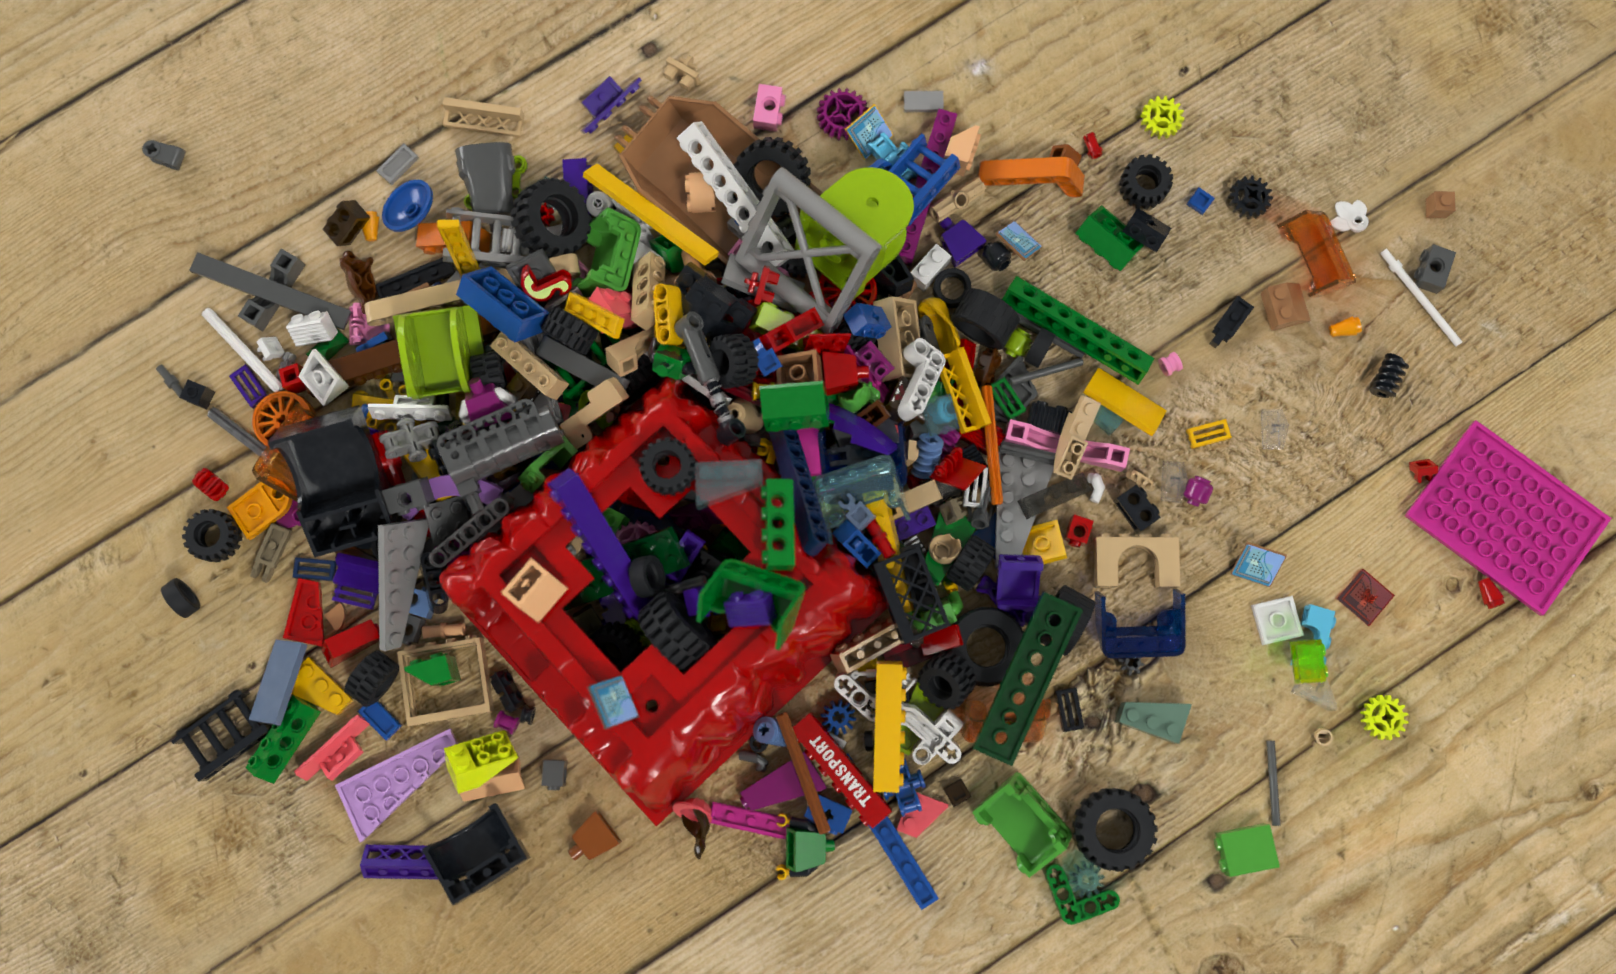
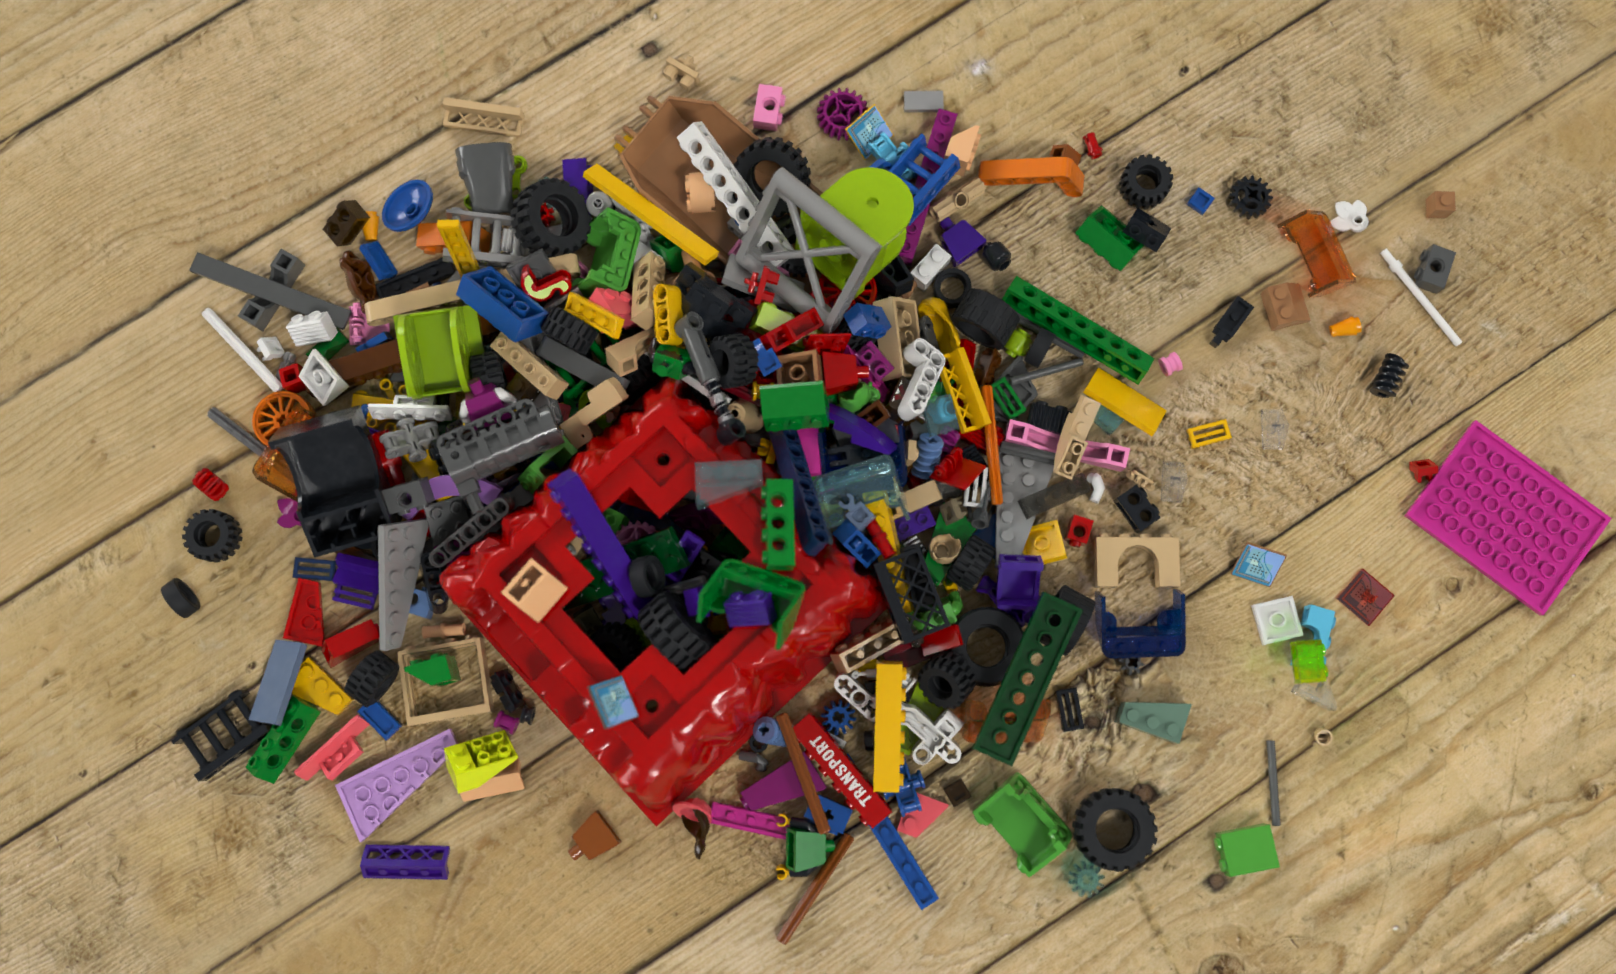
(164, 154): dark grey piece -> none
(170, 380): dark grey bar -> none
(197, 394): black brick -> none
(252, 403): dark purple tile -> none
(258, 509): light orange tile -> none
(271, 551): dark tan hinge -> none
(337, 616): medium nougat tile -> none
(378, 260): none -> blue tile
(397, 164): light grey tile -> none
(417, 624): dark grey brick -> none
(477, 854): black piece -> none
(554, 774): dark grey brick -> none
(605, 98): dark purple bracket -> none
(654, 454): black tyre -> none
(815, 888): none -> dark orange axle
(1018, 240): piece -> none
(1077, 906): green beam -> none
(1162, 117): neon yellow gear -> none
(1198, 491): magenta head -> none
(1386, 725): neon yellow gear -> none
(1490, 594): red cone -> none

